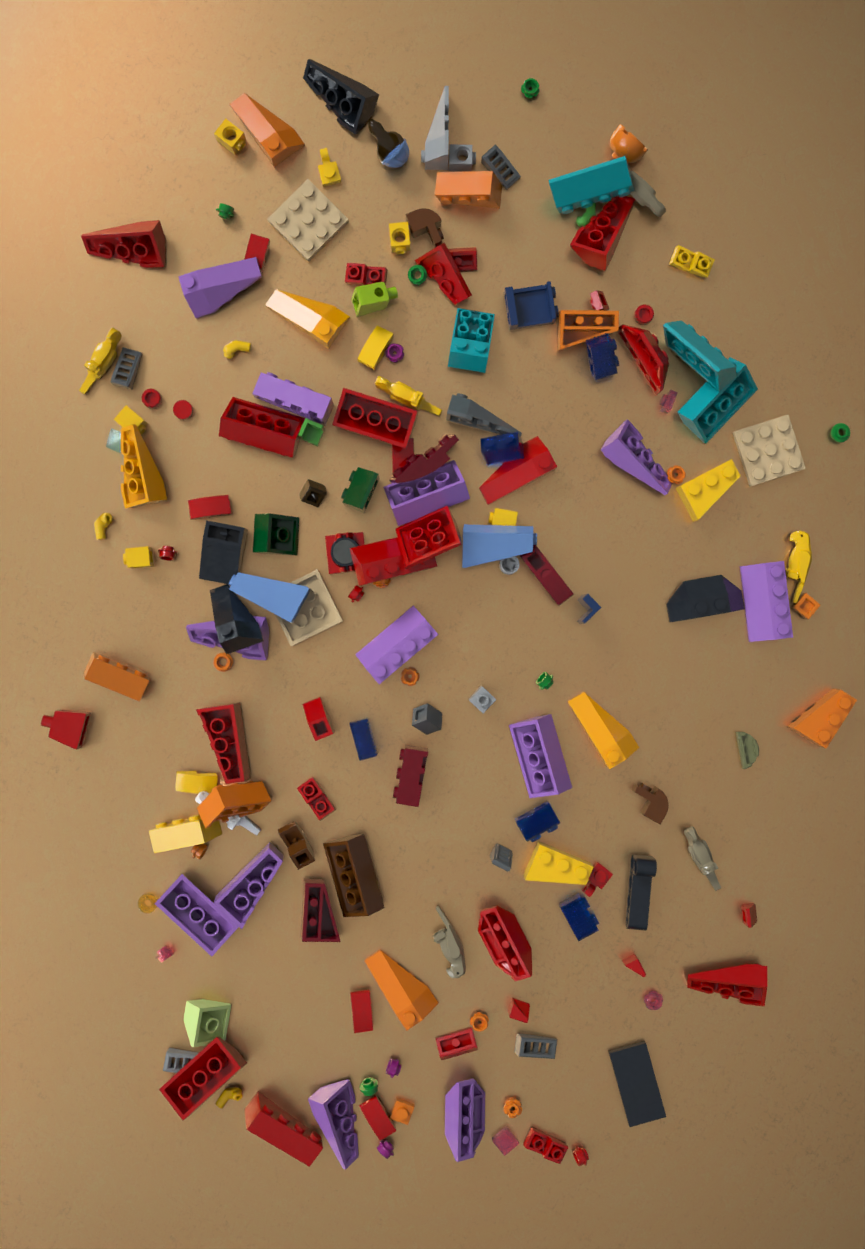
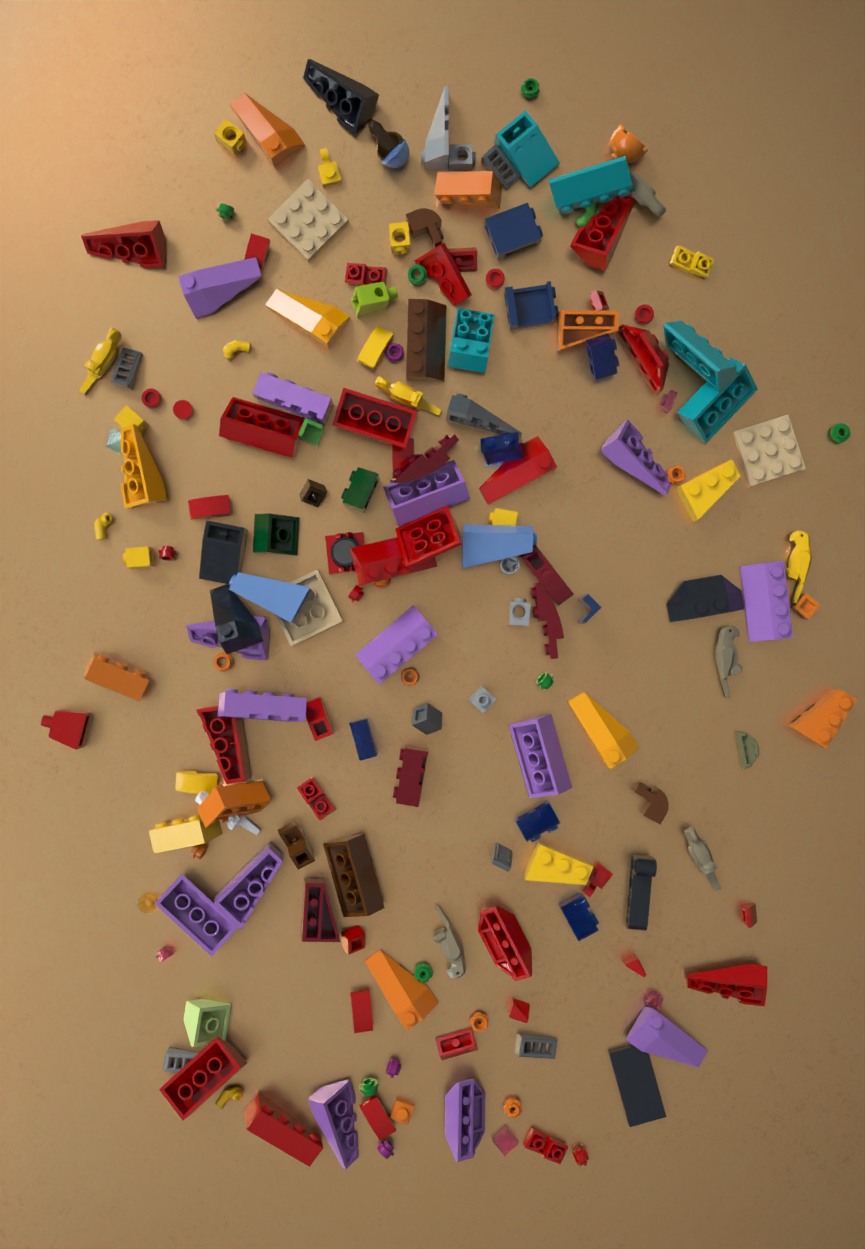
(262, 707): none -> medium lavender wedge
(353, 939): none -> red slope
(423, 968): none -> green plate
(426, 341): none -> reddish brown slope
(495, 278): none -> red tile
(512, 230): none -> dark blue panel
(513, 619): none -> light grey brick
(526, 148): none -> teal slope
(546, 611): none -> dark red slope
(662, 1038): none -> medium lavender wedge
(727, 656): none -> dark tan animal

